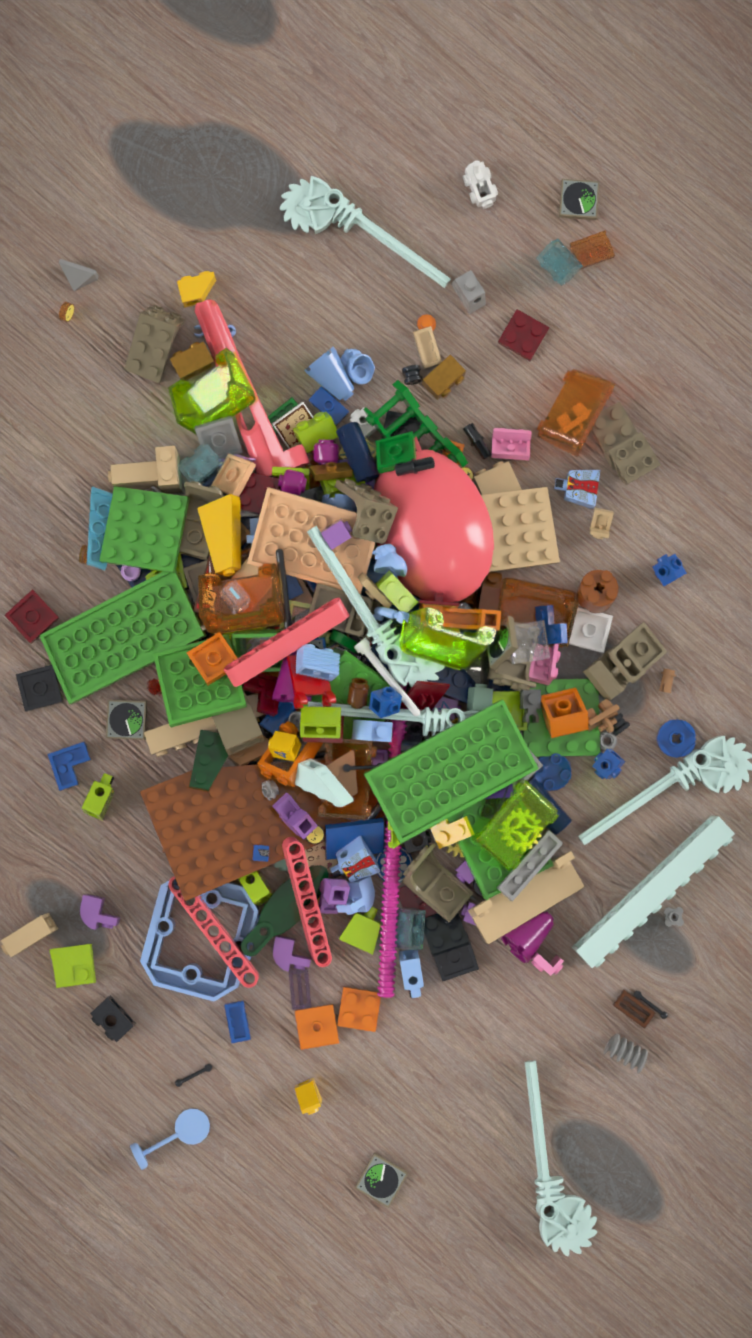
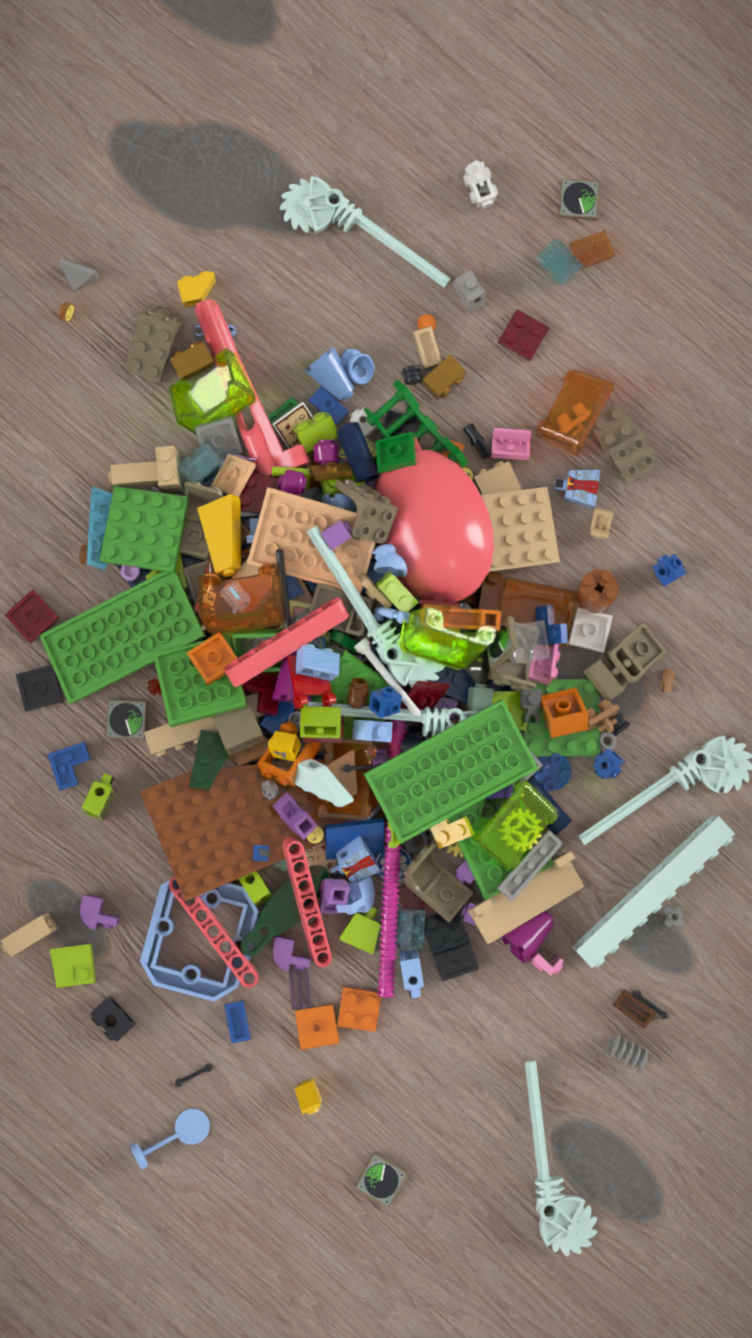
(414, 466): black axle -> none
(664, 738): blue plate -> none

